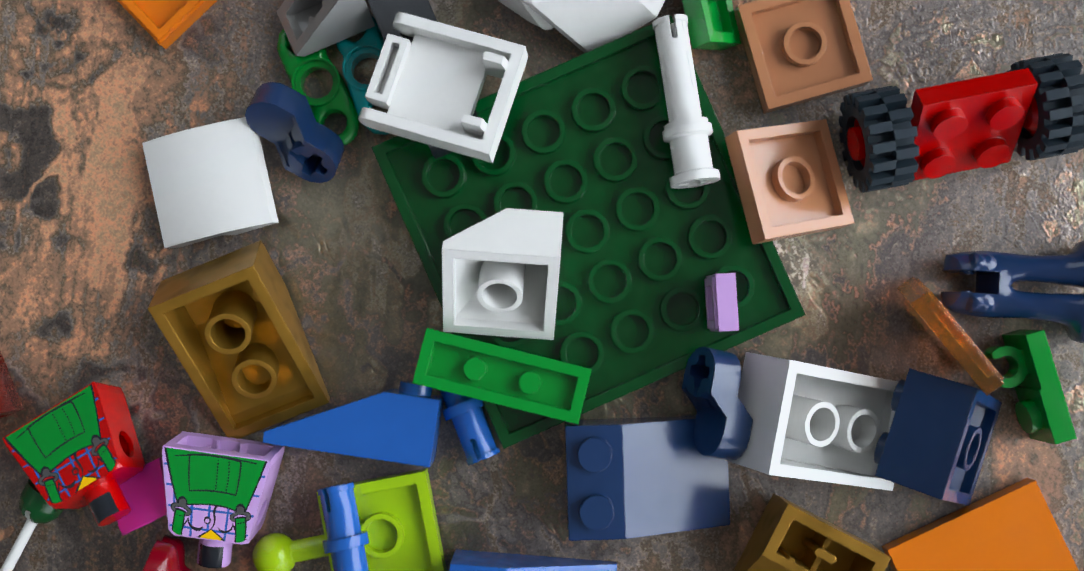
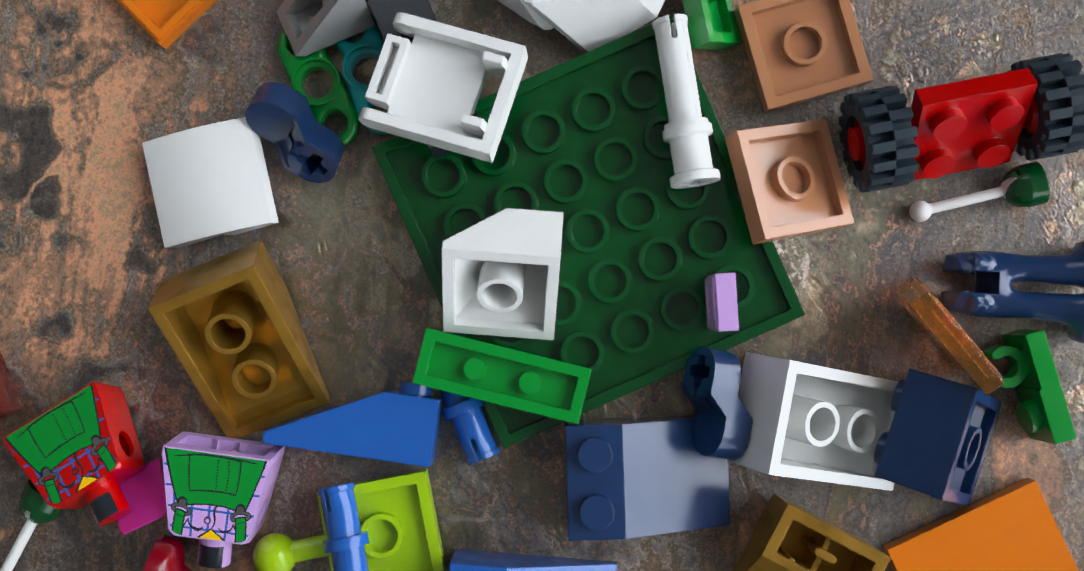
(1021, 186): none -> hinge

